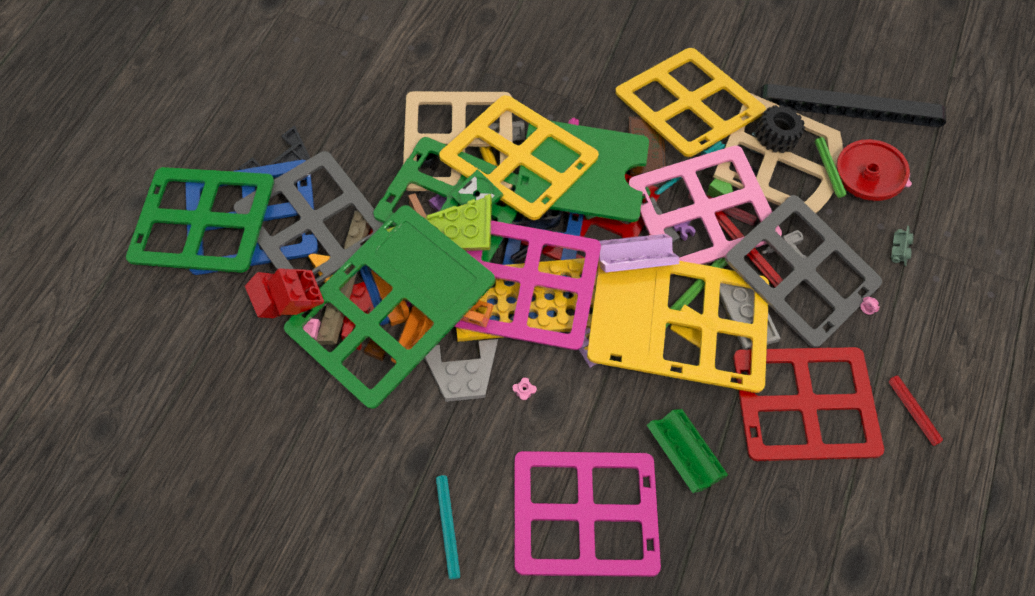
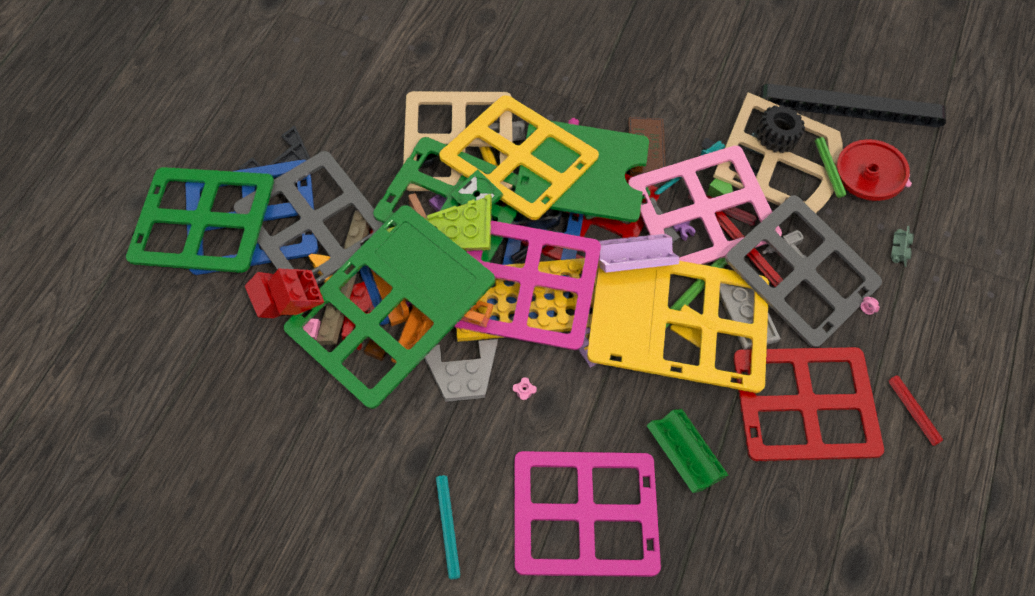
(690, 101): yellow window -> none

